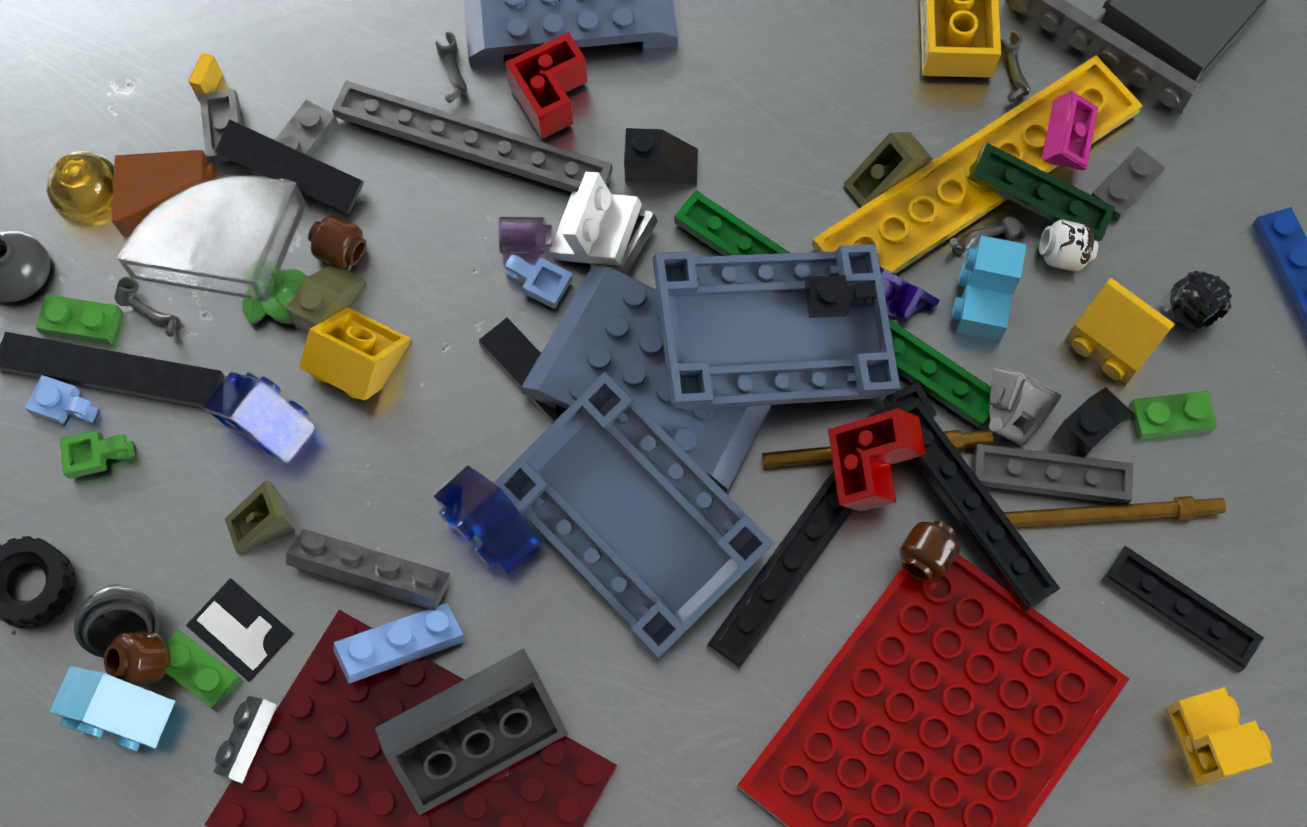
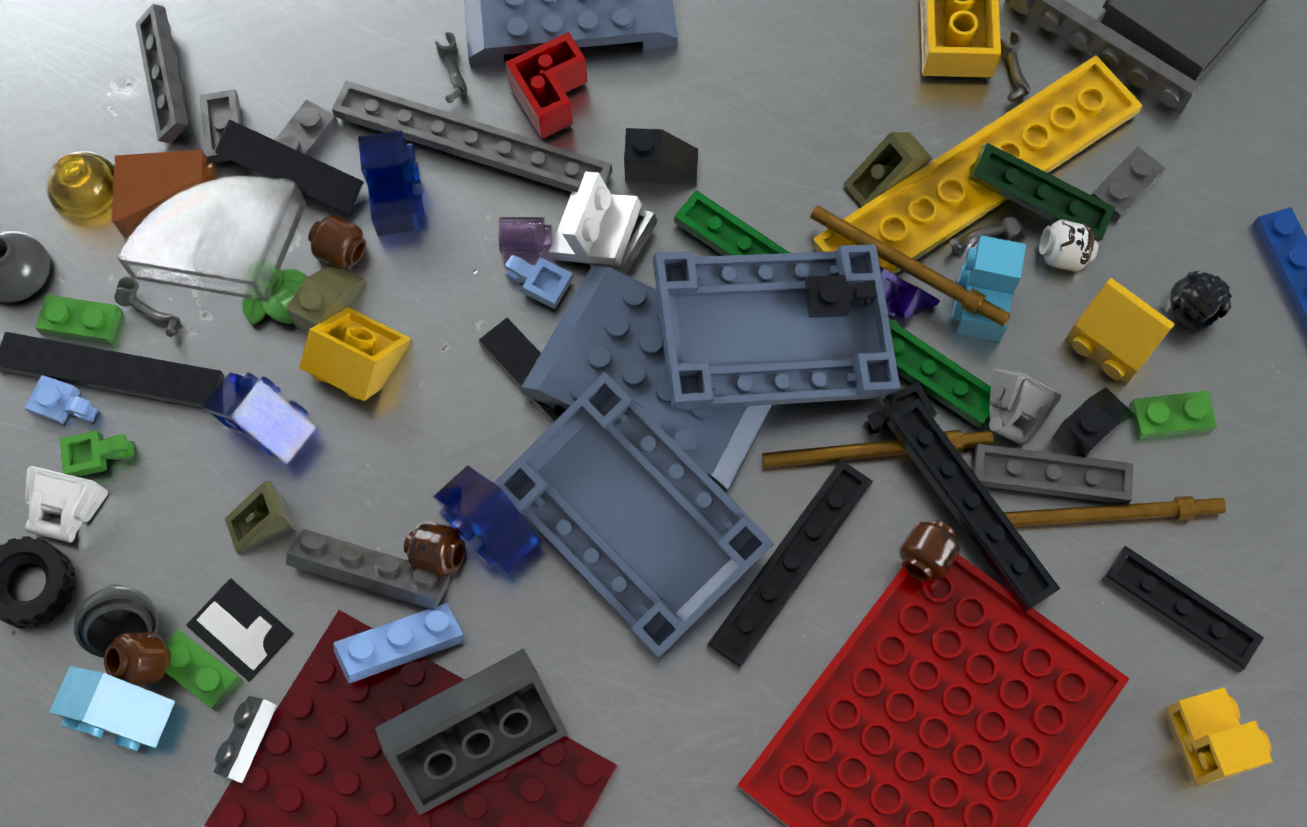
(63, 496): none -> white piece
(162, 74): none -> flat silver plate
(205, 75): yellow tile -> none
(391, 180): none -> clear blue brick
(435, 548): none -> reddish brown head
(864, 456): red brick -> none
(971, 301): none -> pearl gold bar
(1070, 131): dark pink slope -> none

